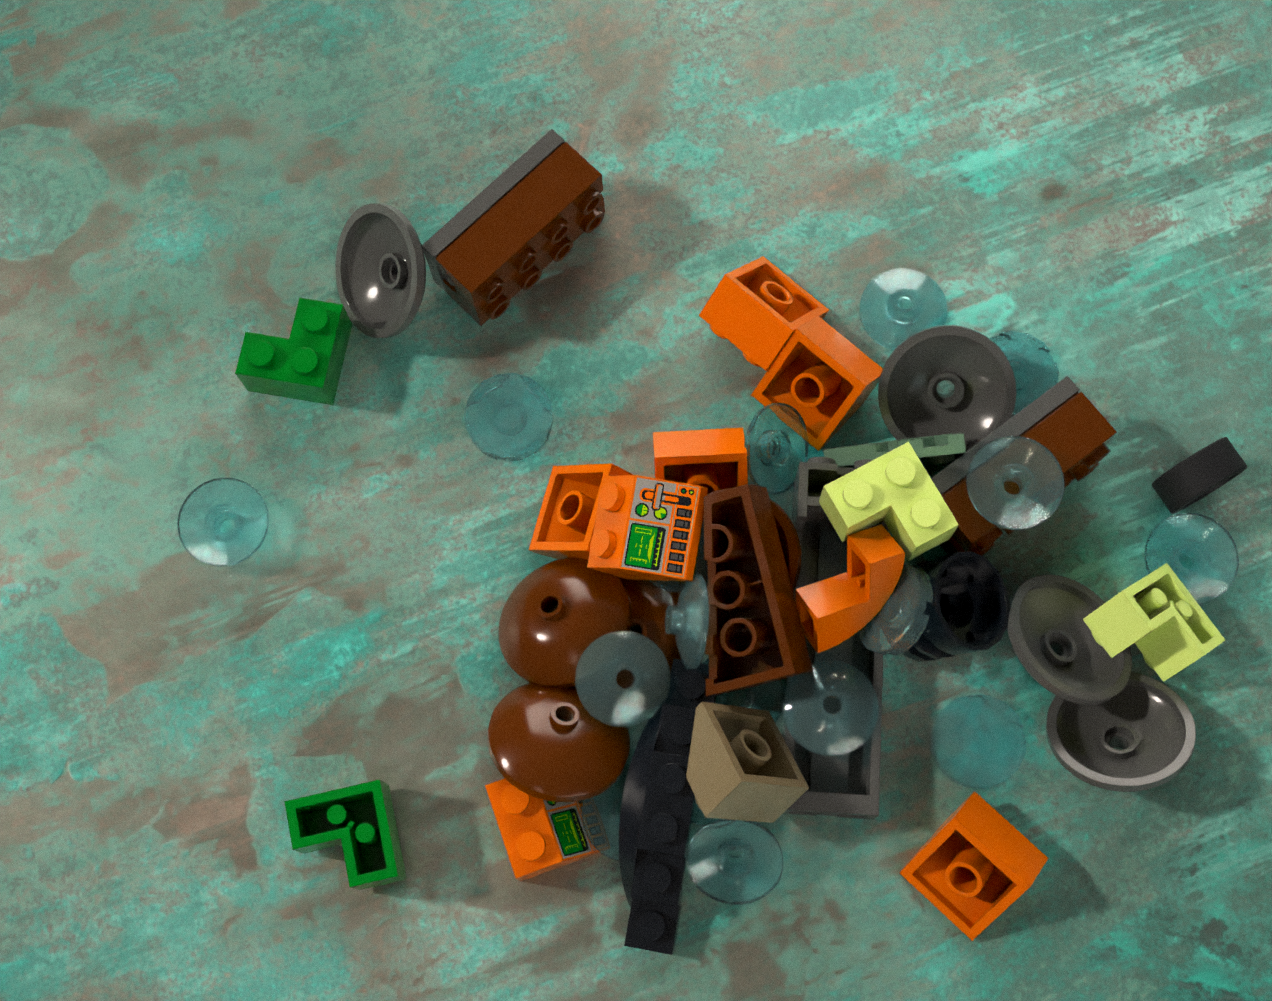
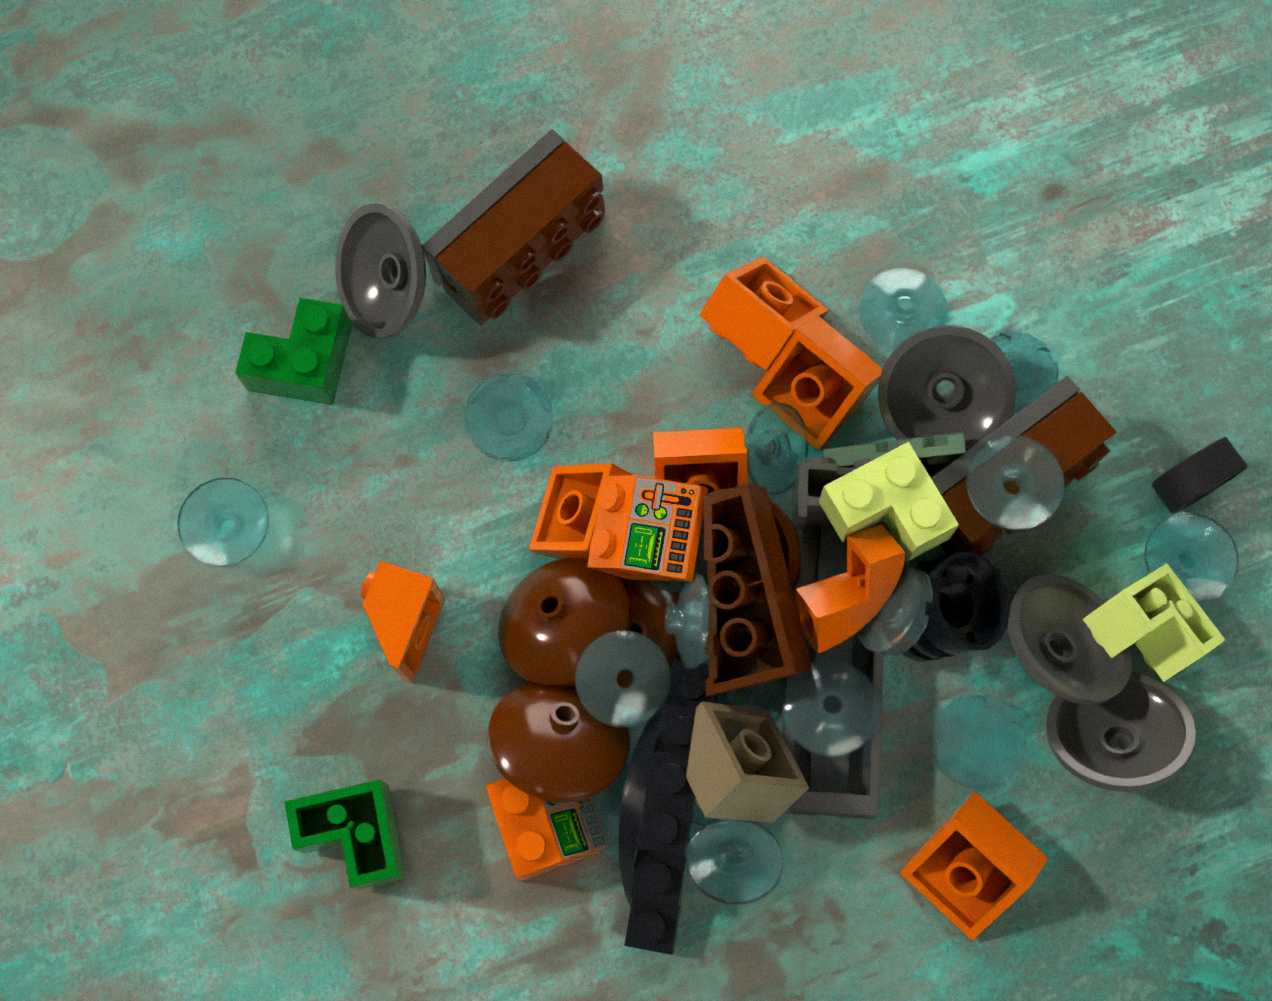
(402, 613): none -> orange slope

